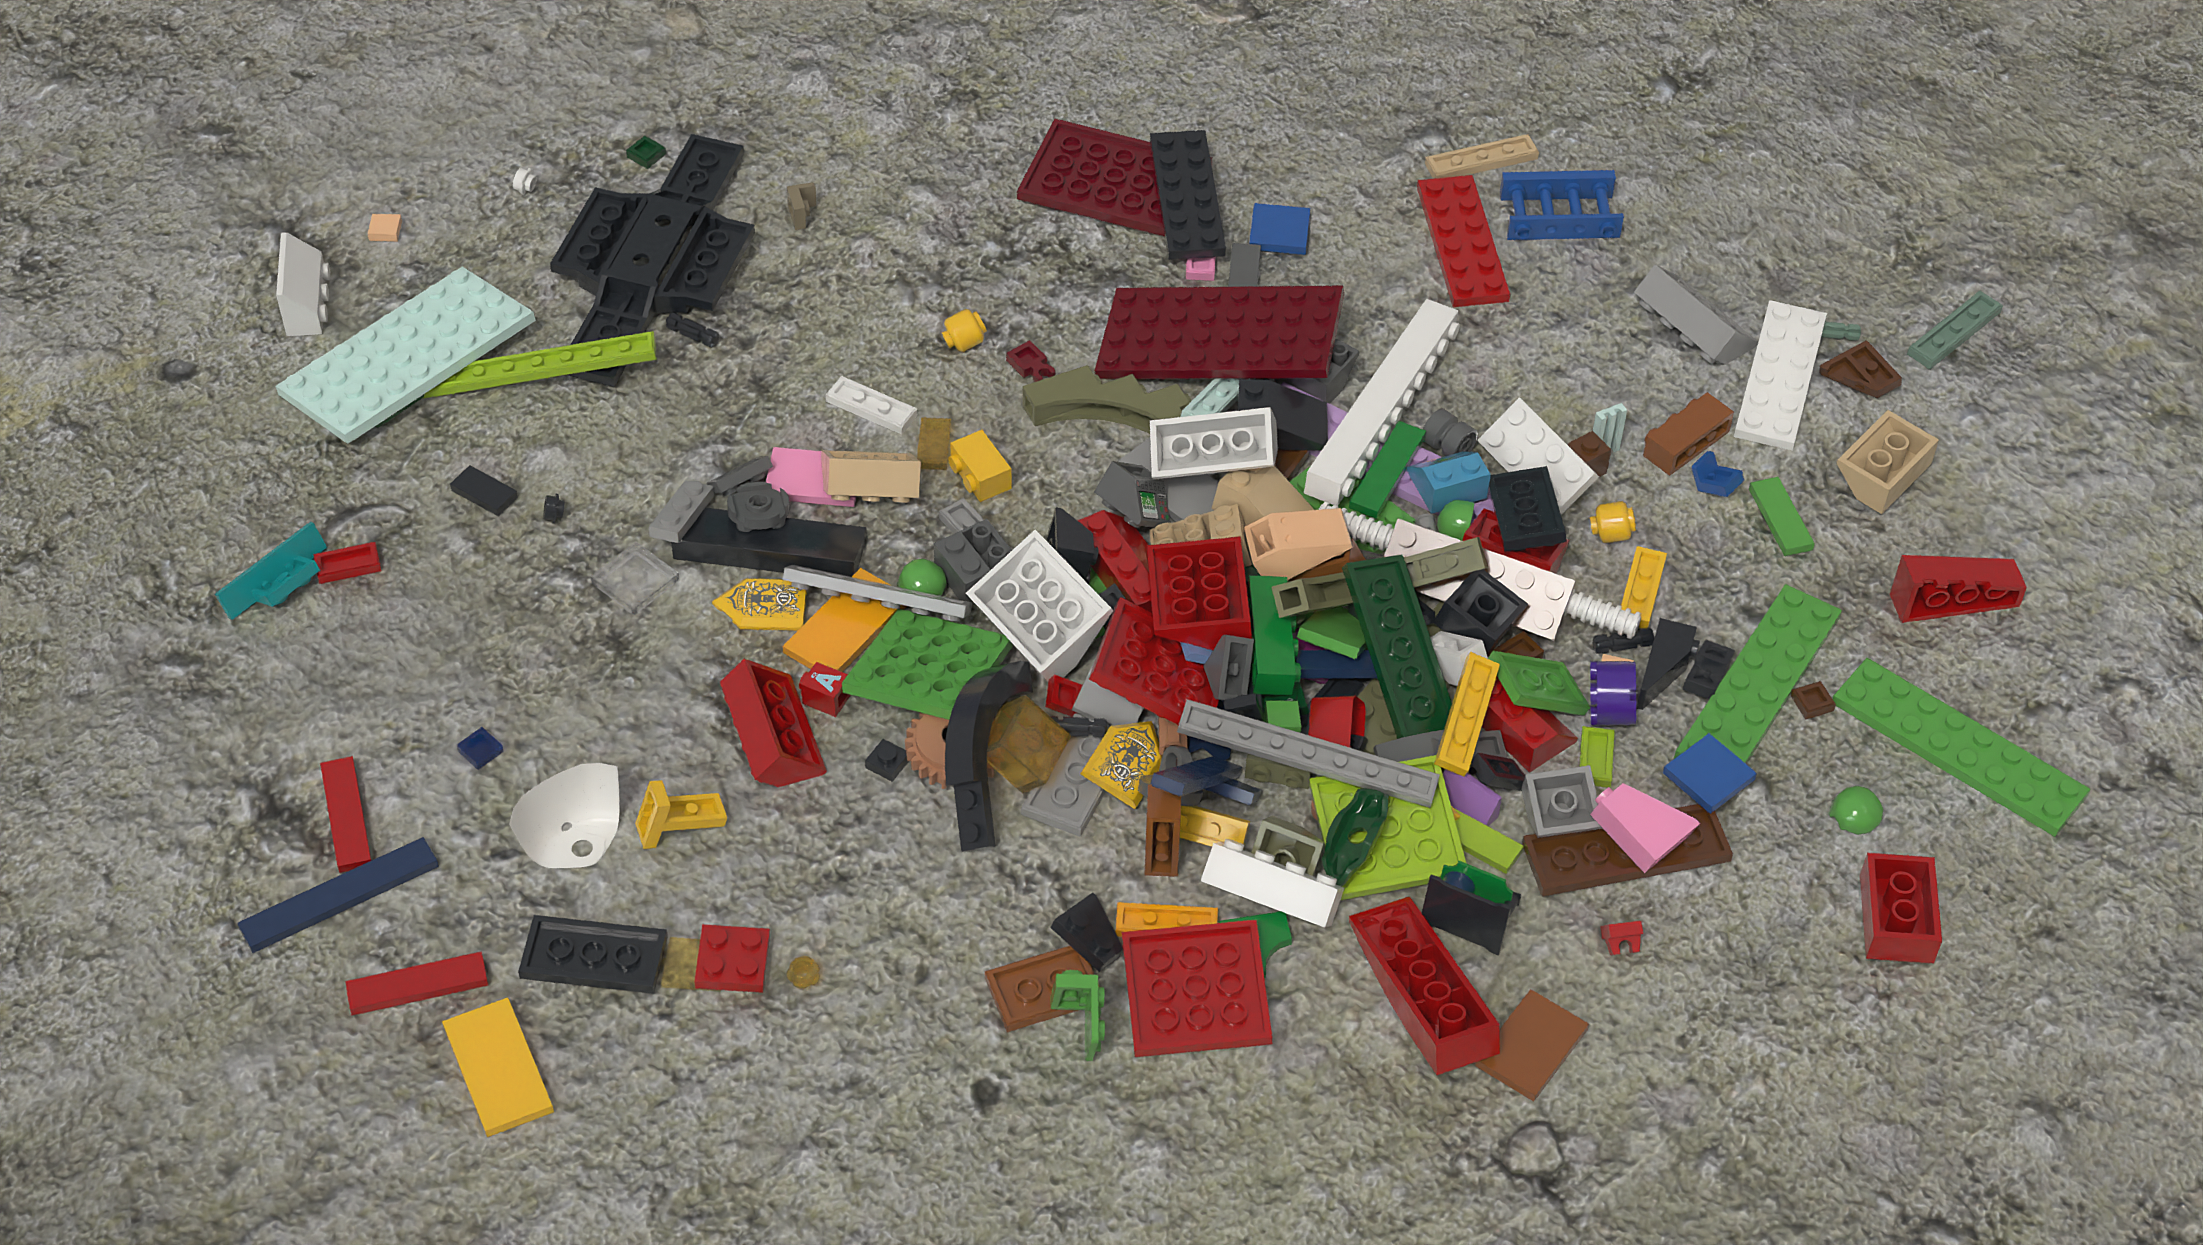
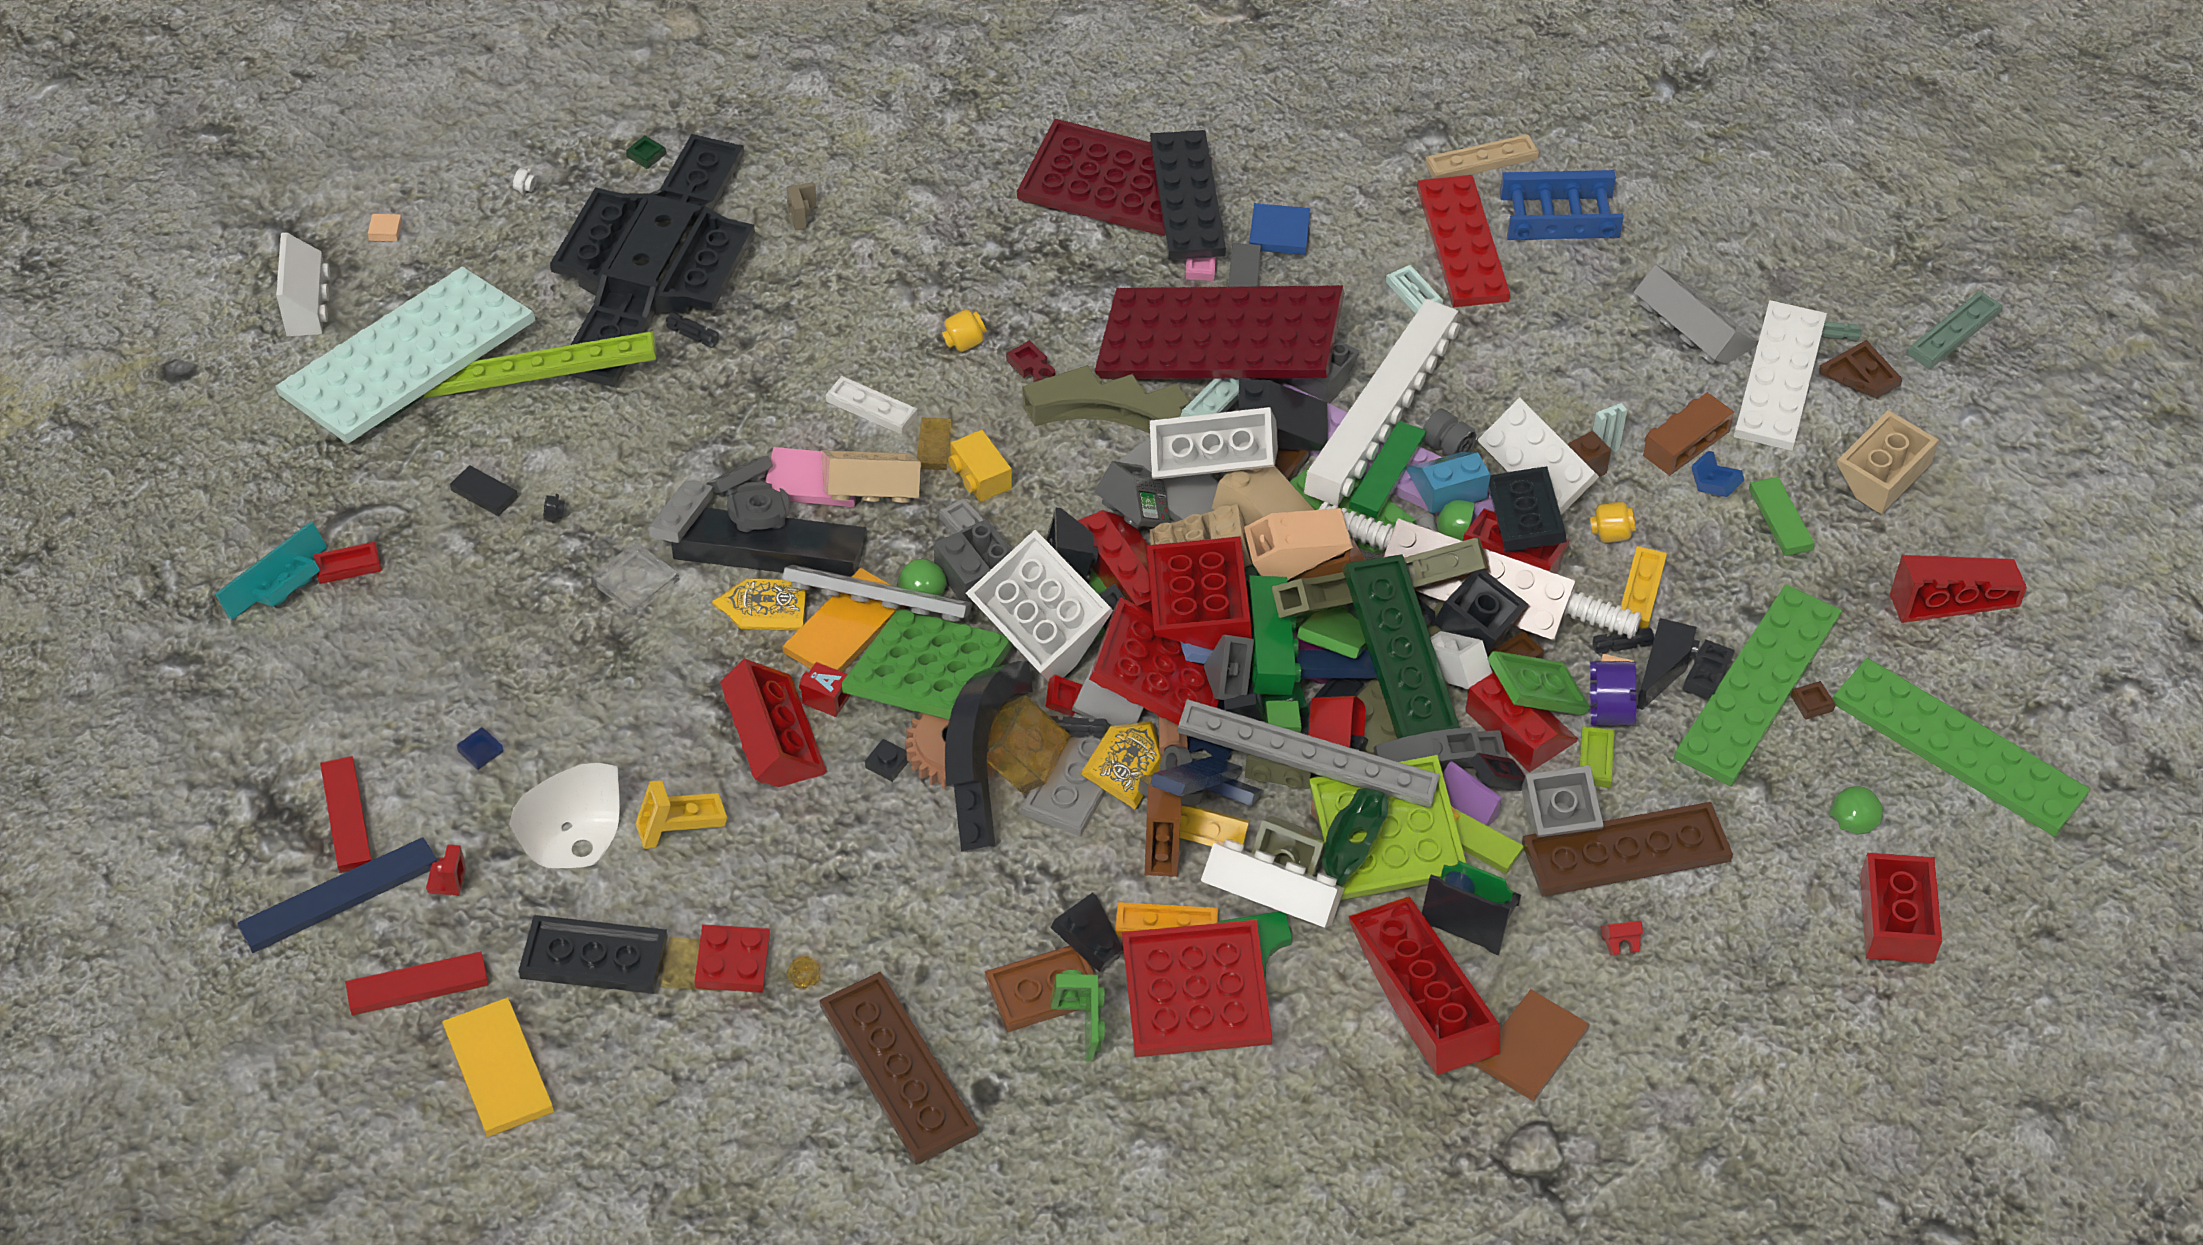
(448, 873): none -> red bracket
(898, 1068): none -> reddish brown plate
(1409, 291): none -> light aqua tile
(1467, 714): yellow plate -> none
(1642, 824): bright pink slope -> none
(1709, 773): blue tile -> none

